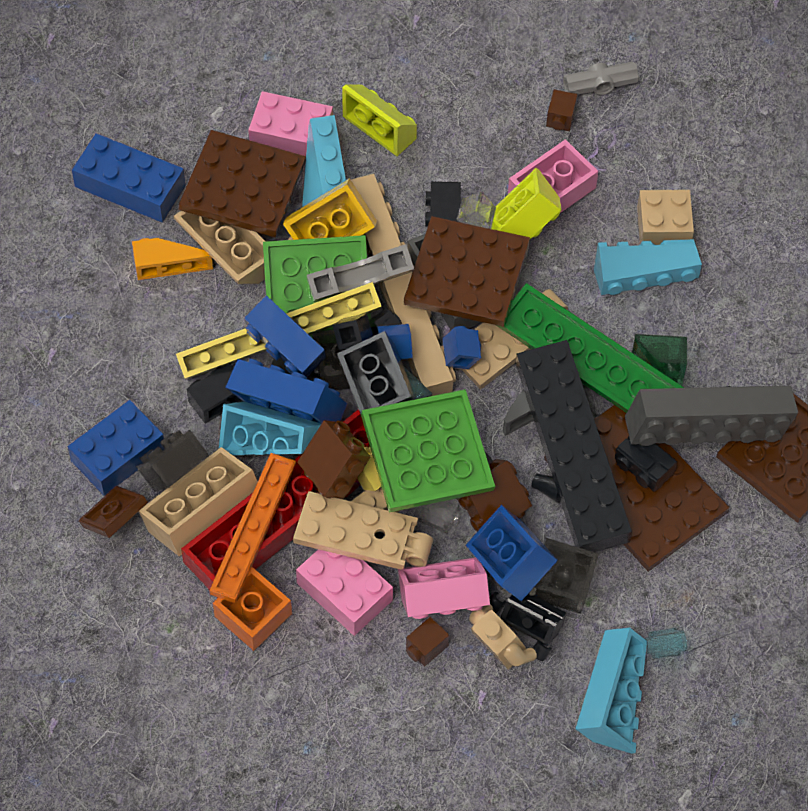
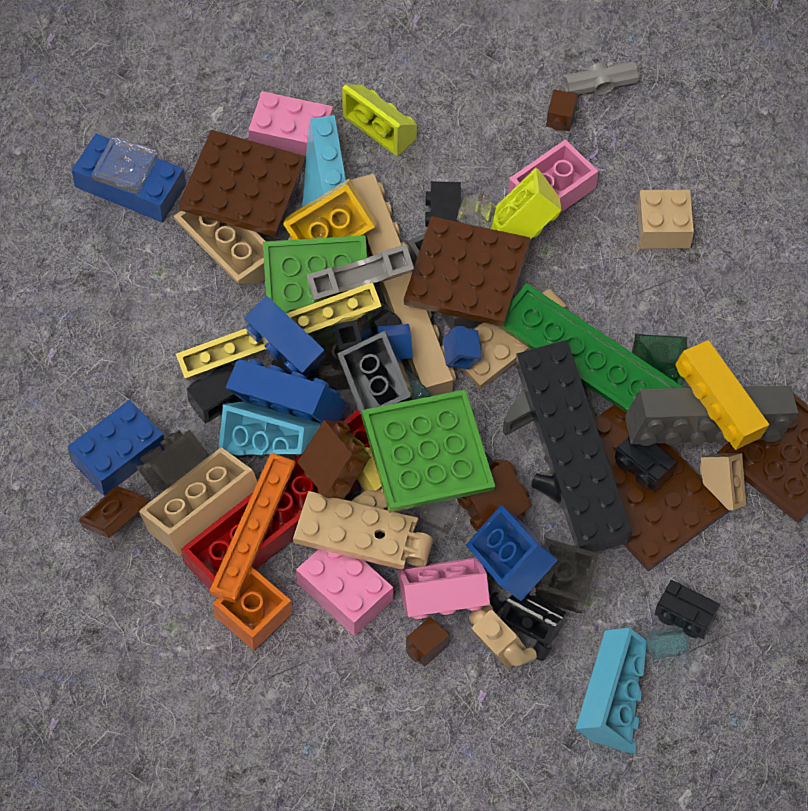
(124, 165): none -> clear tile
(166, 258): light orange slope -> none
(645, 265): medium azure wedge -> none
(686, 610): none -> black brick
(721, 394): none -> yellow brick
(725, 478): none -> tan slope

